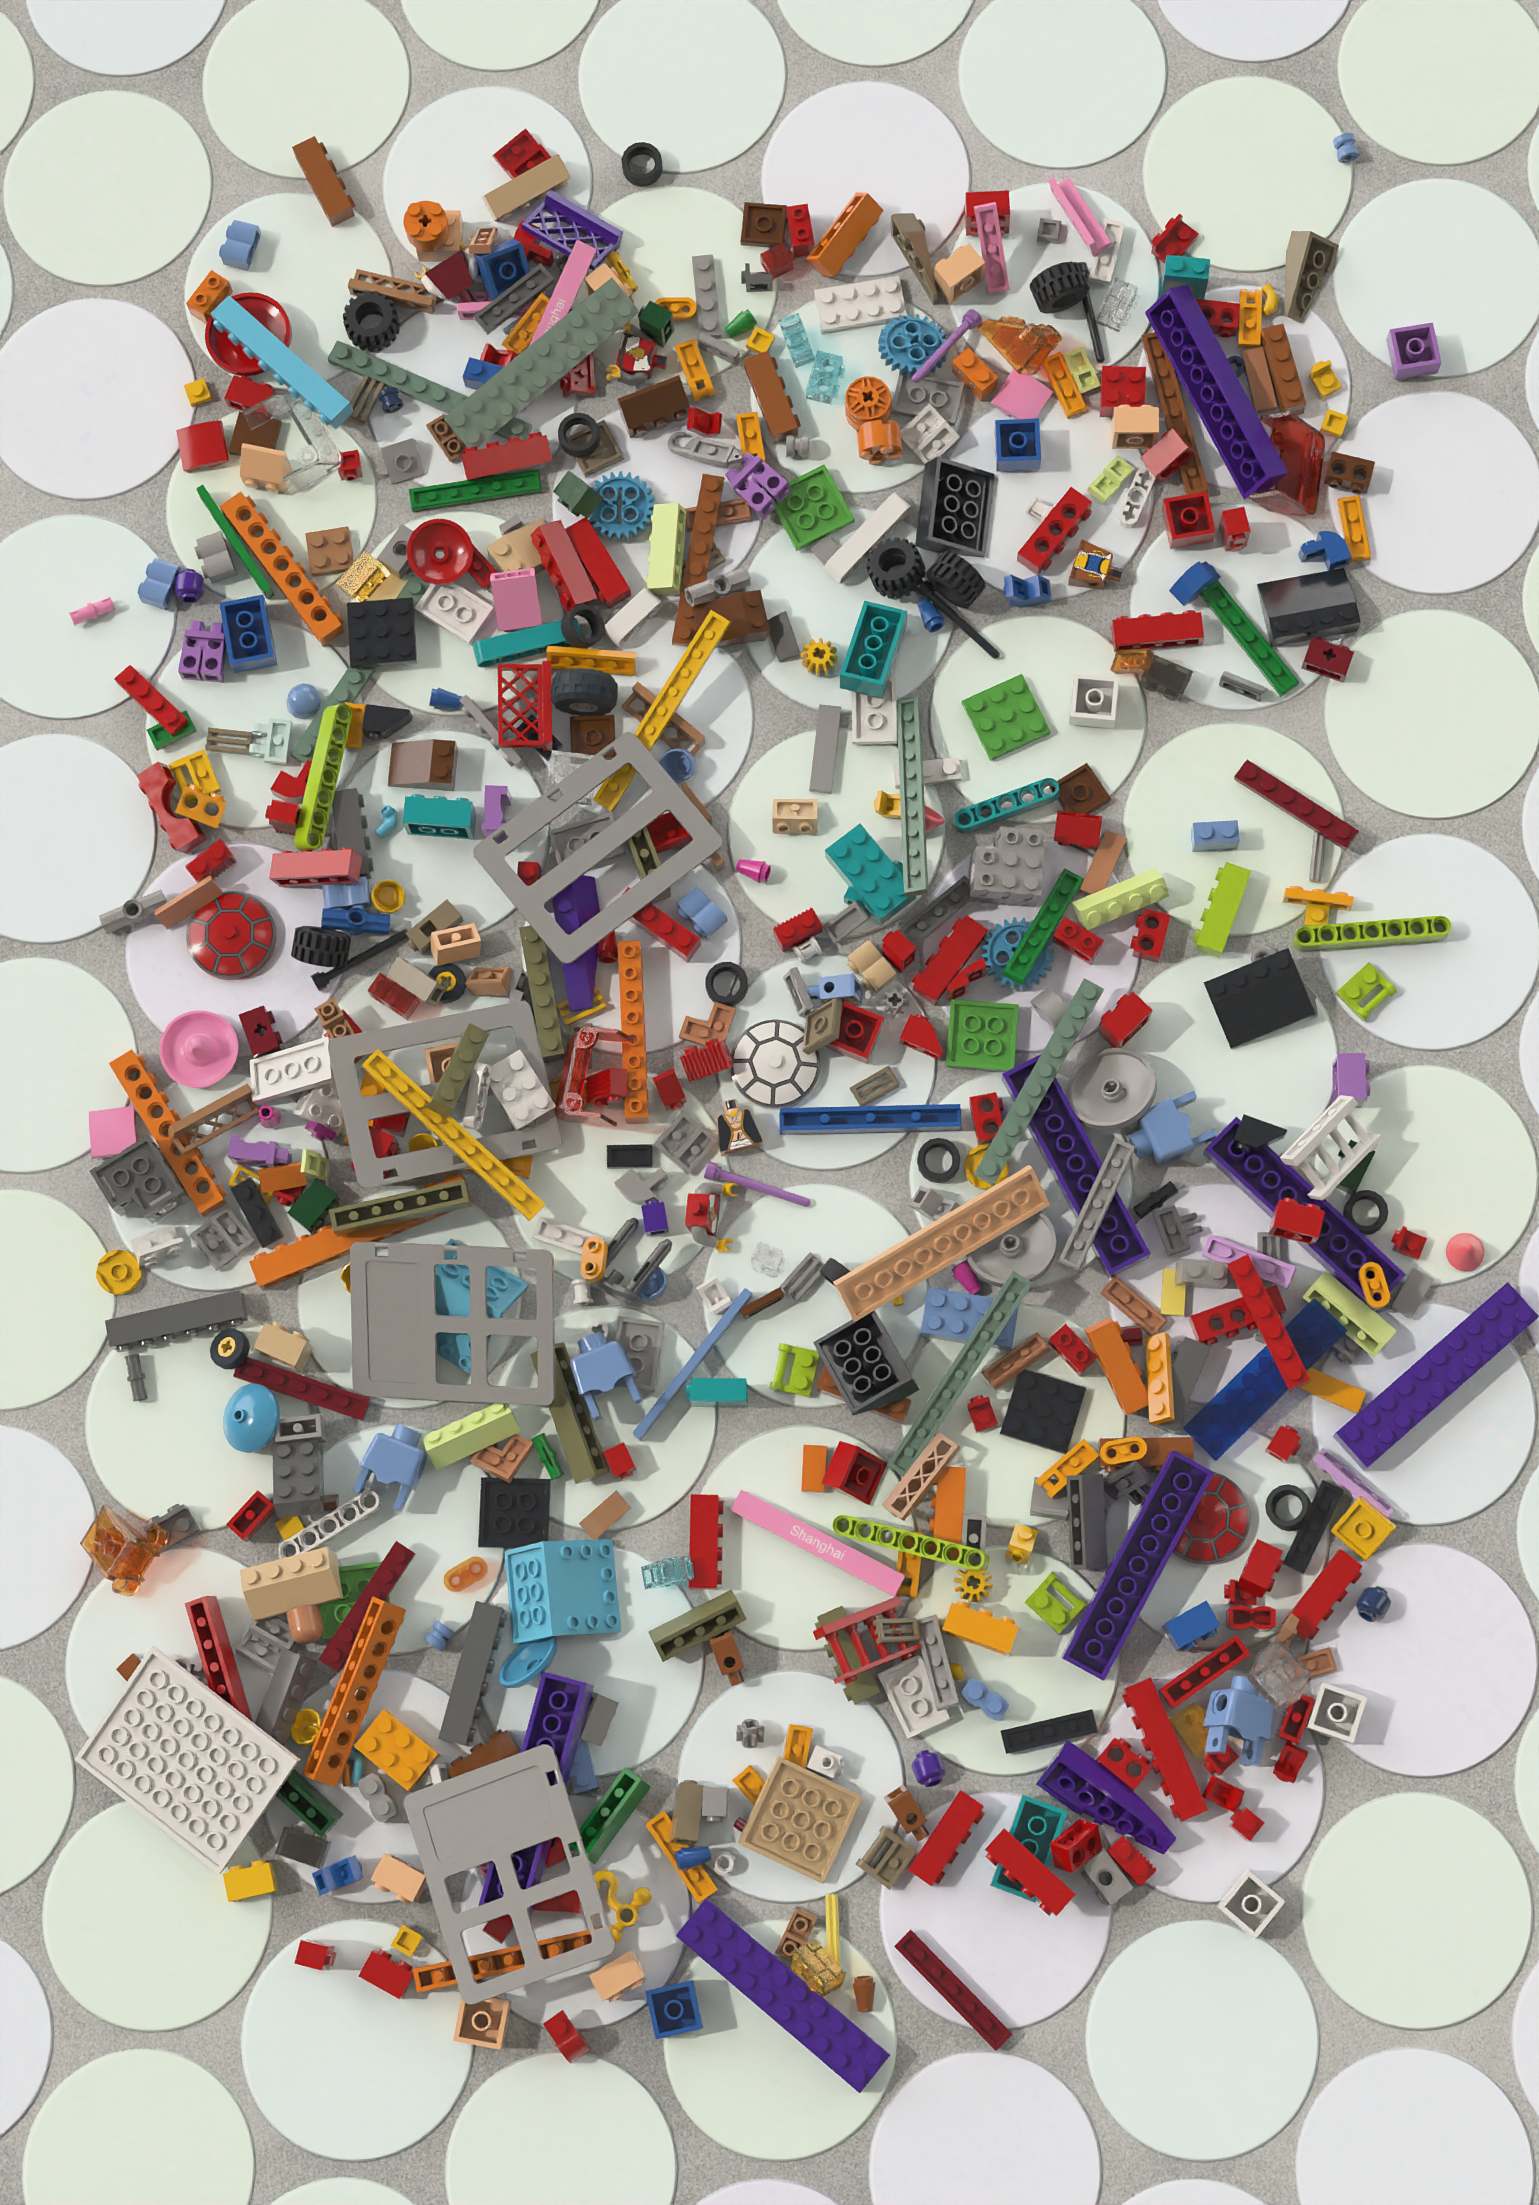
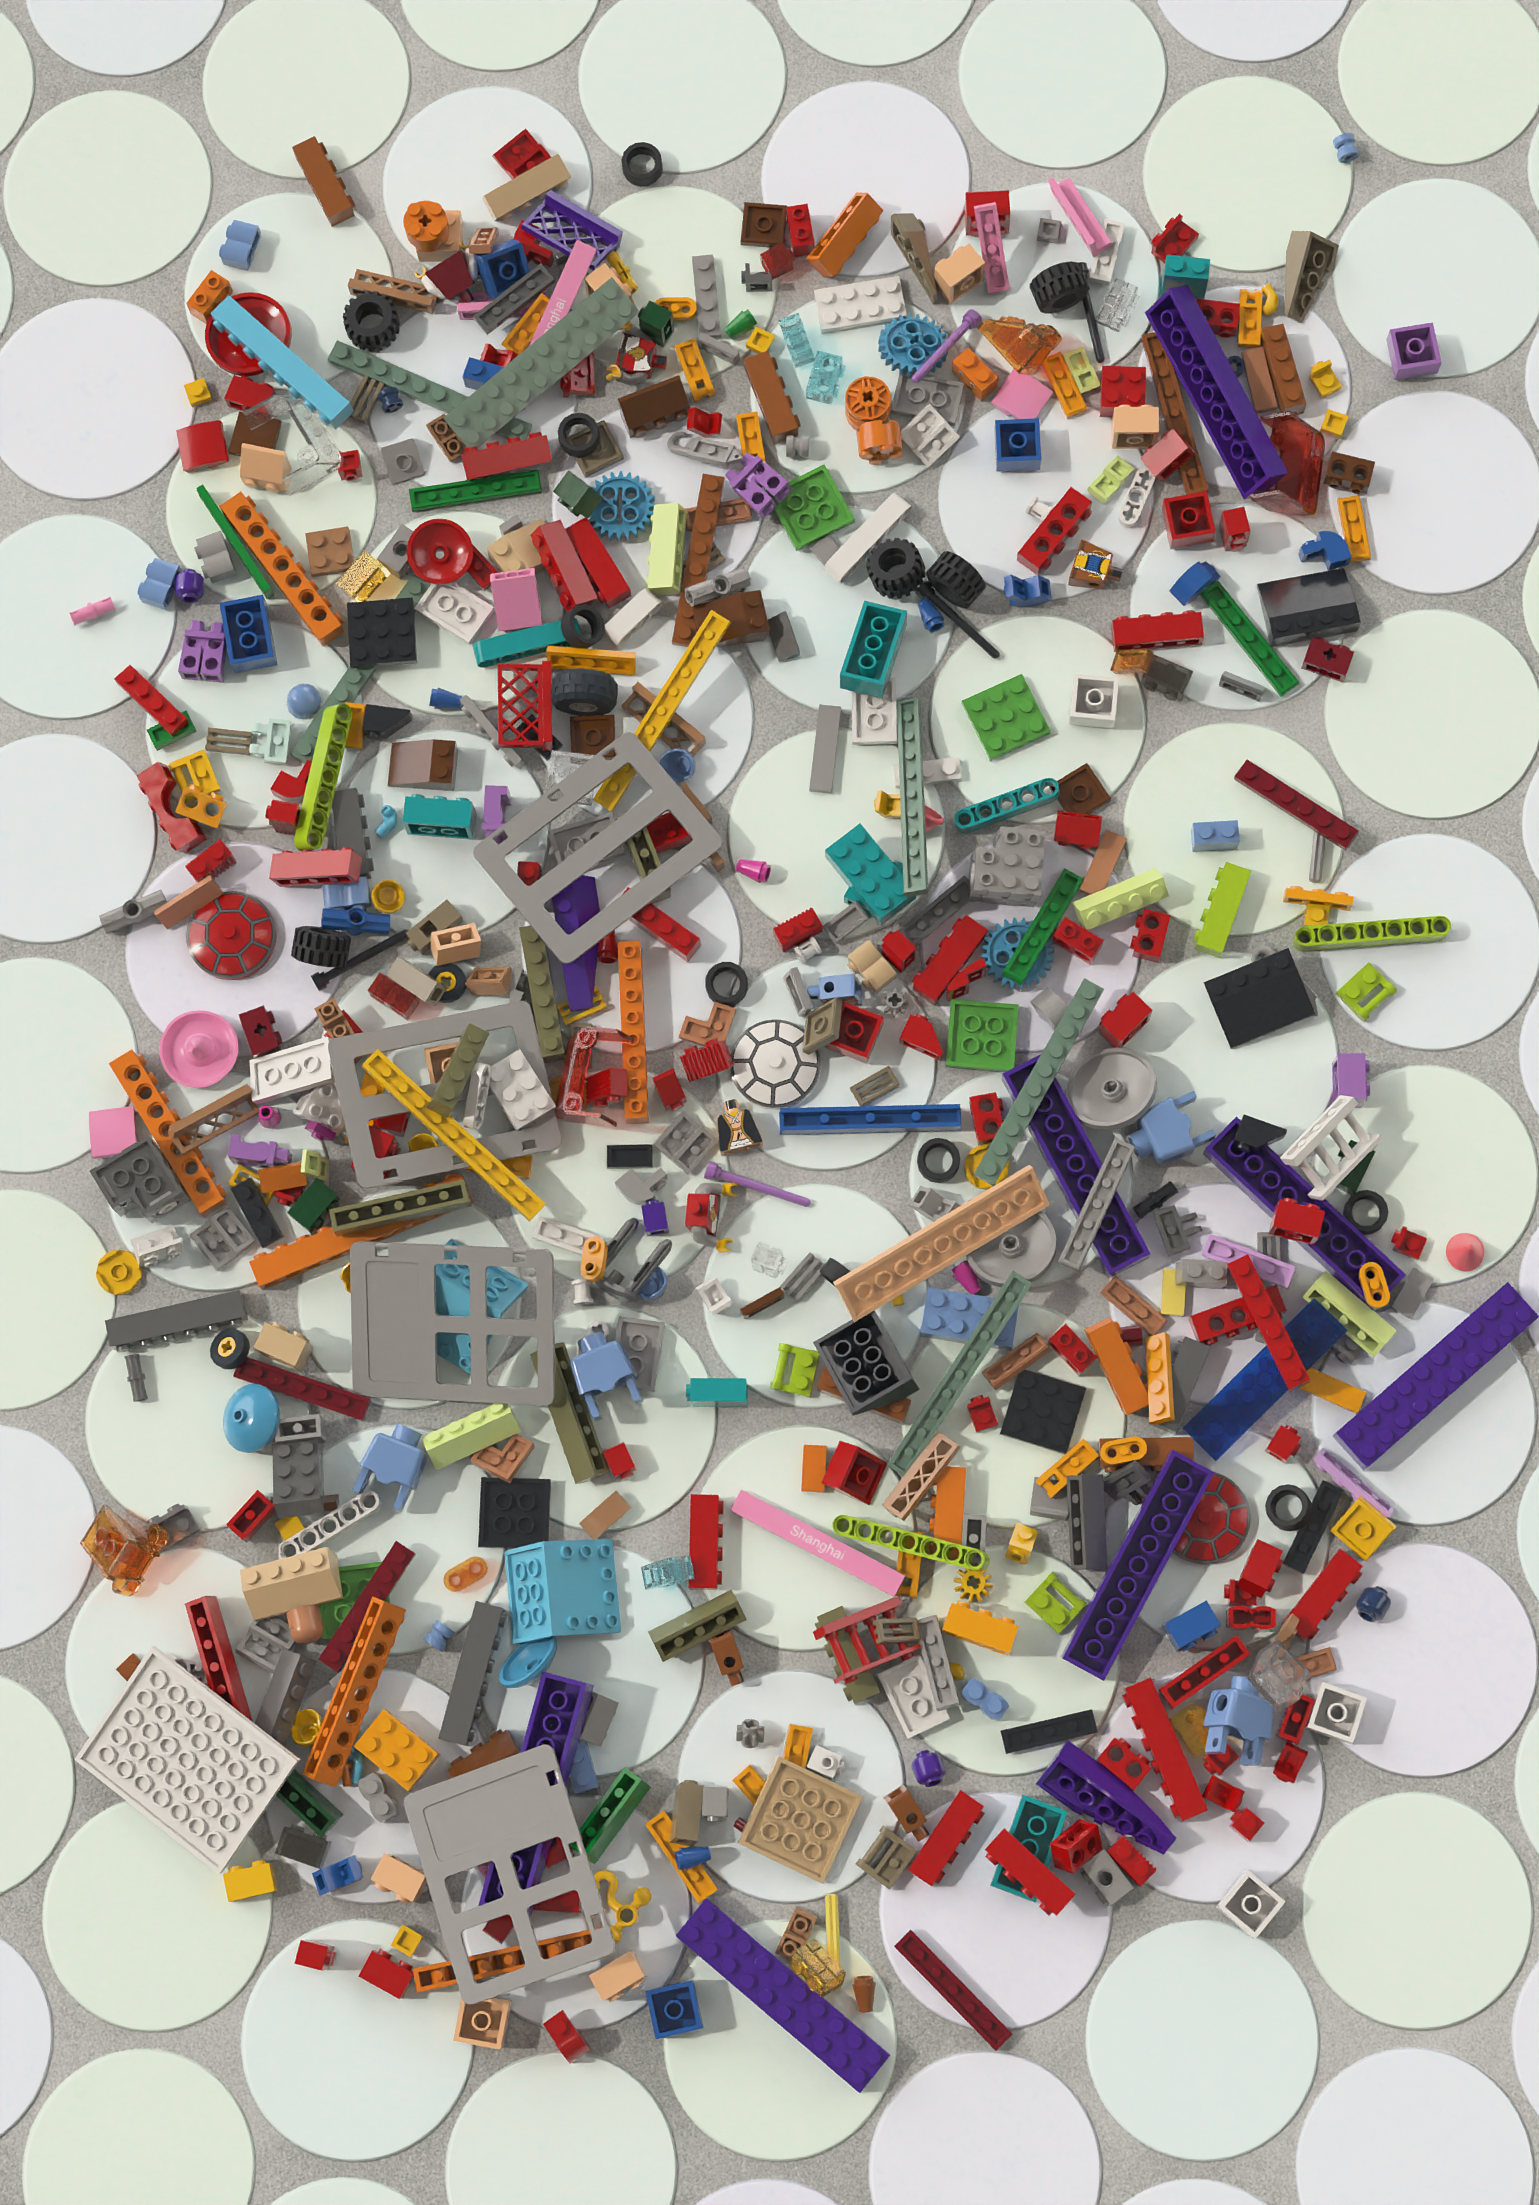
(437, 1774): white tile -> none
(554, 1471): green pin -> none
(692, 1364): medium blue tile -> none
(701, 912): medium blue brick -> none
(716, 1863): white plate -> none
(795, 816): tan bracket -> none
(813, 662): yellow gear -> none
(954, 508): black slope -> none

